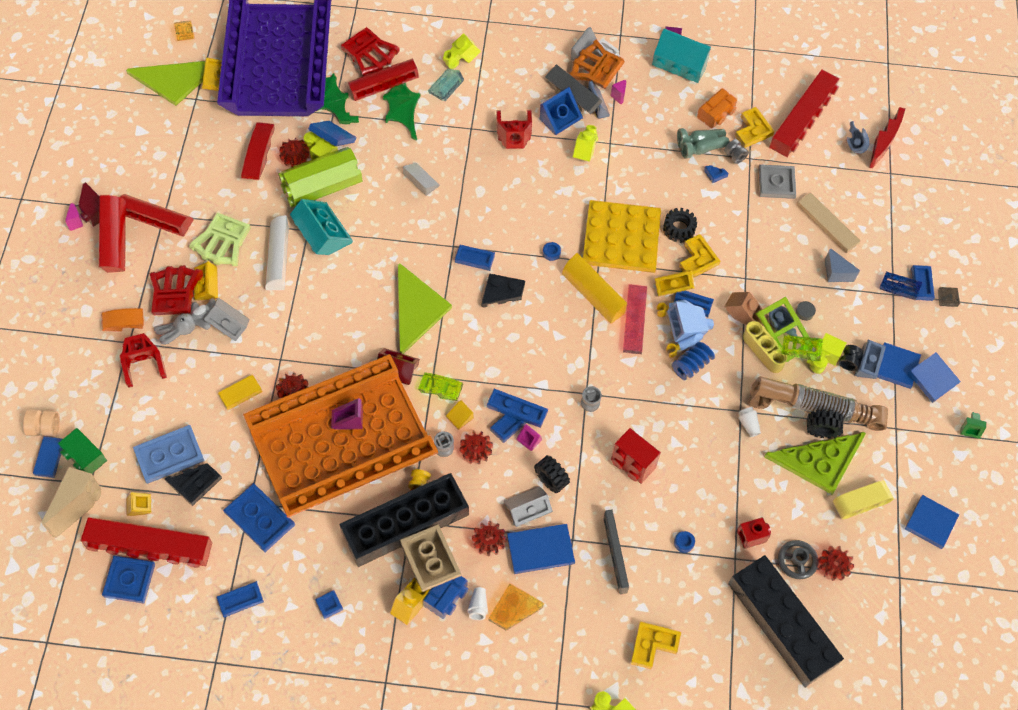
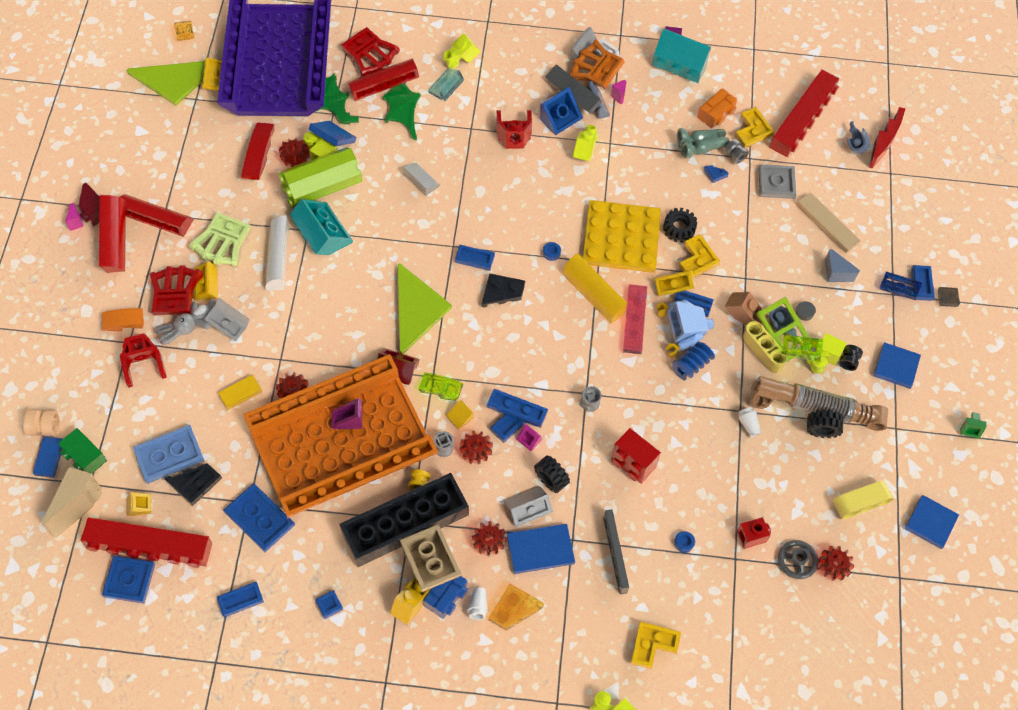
(785, 621): black brick -> none
(821, 461): lime tile -> none
(871, 360): sand blue slope -> none
(934, 377): tile -> none

